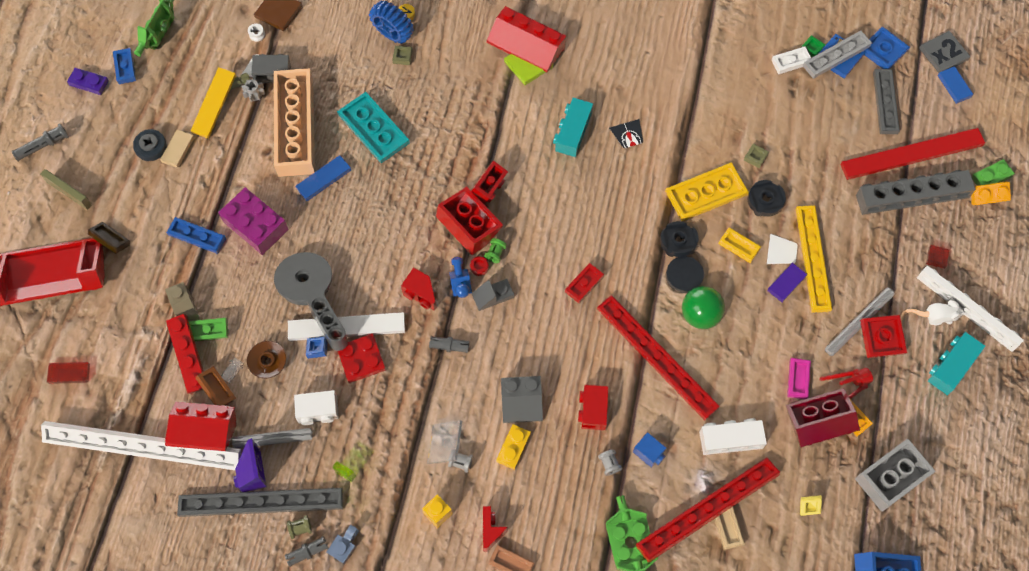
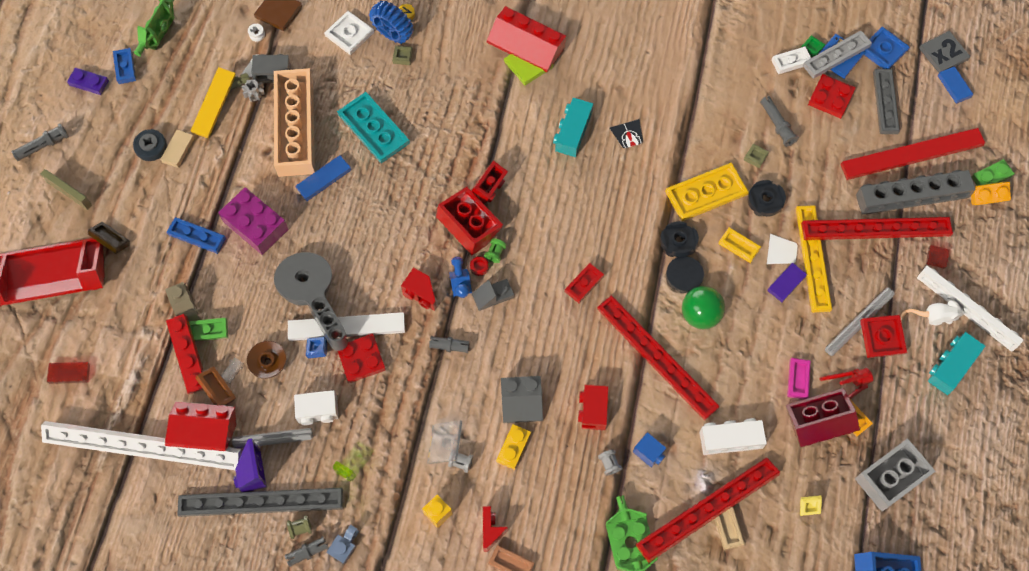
(349, 32): none -> white tile
(783, 127): none -> dark grey pin
(831, 96): none -> red plate
(876, 228): none -> red tile

